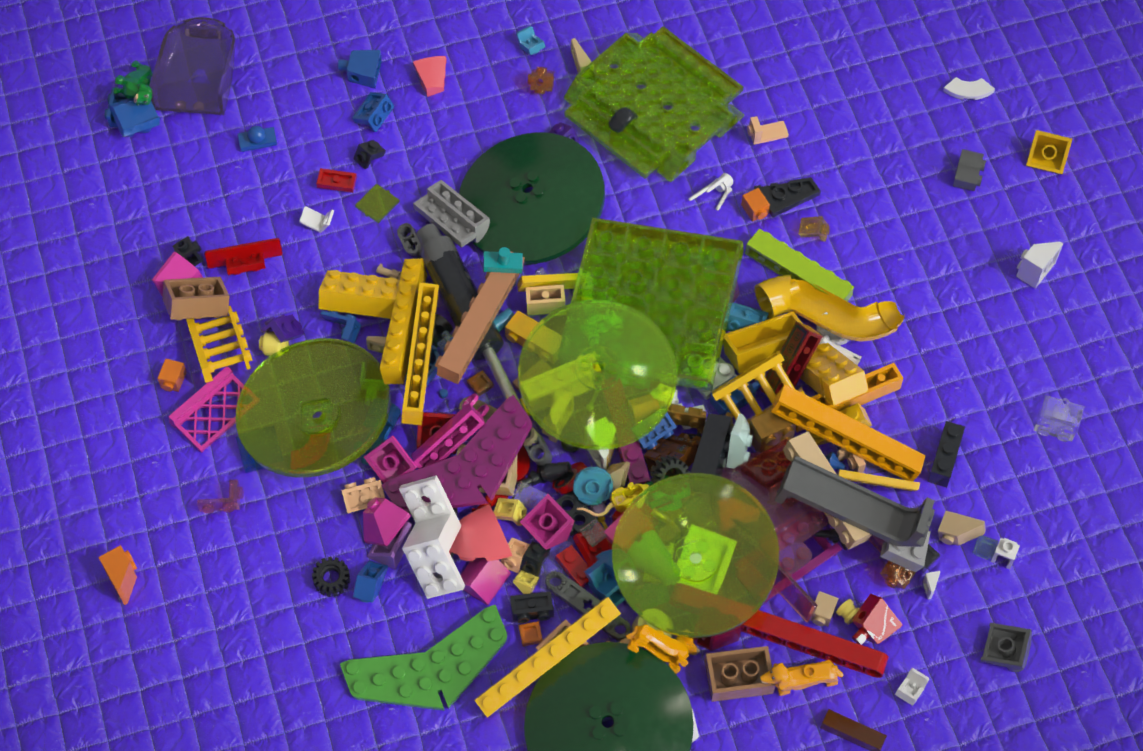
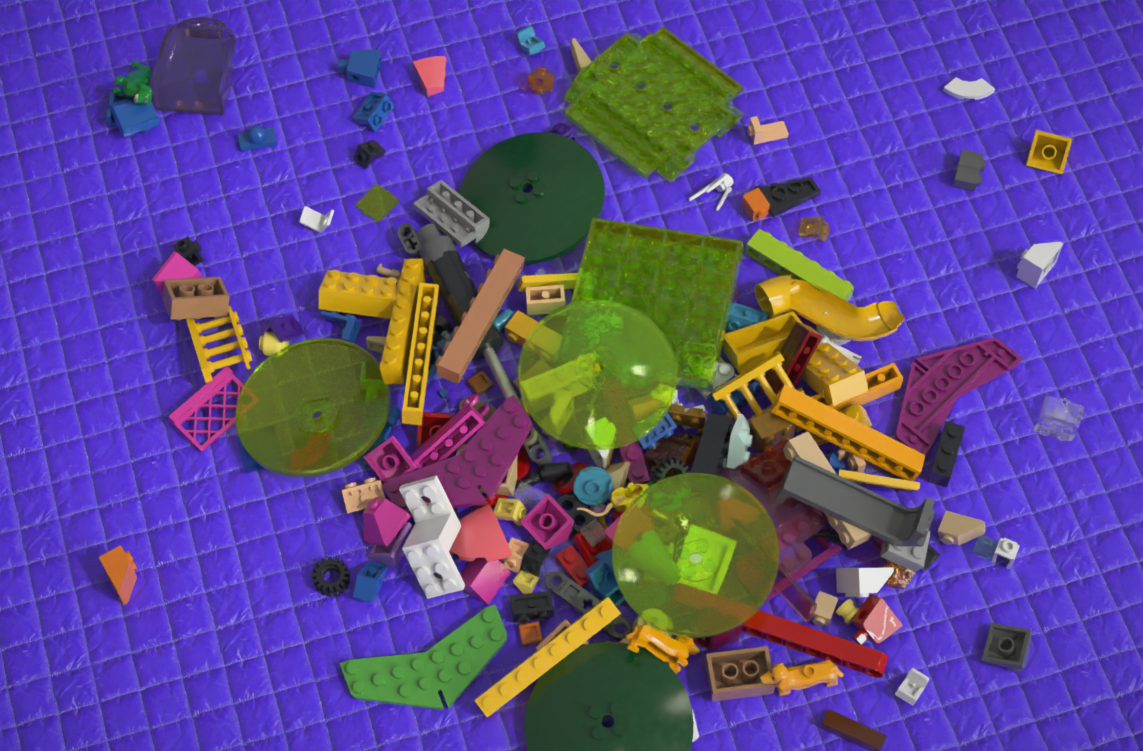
(171, 375): orange brick -> none
(225, 504): clear pink bracket -> none
(244, 256): red bracket -> none
(336, 180): red plate -> none
(503, 261): teal tile -> none
(622, 119): black hair -> none
(861, 581): none -> white slope
(930, 582): white slope -> none
(942, 378): none -> magenta wing

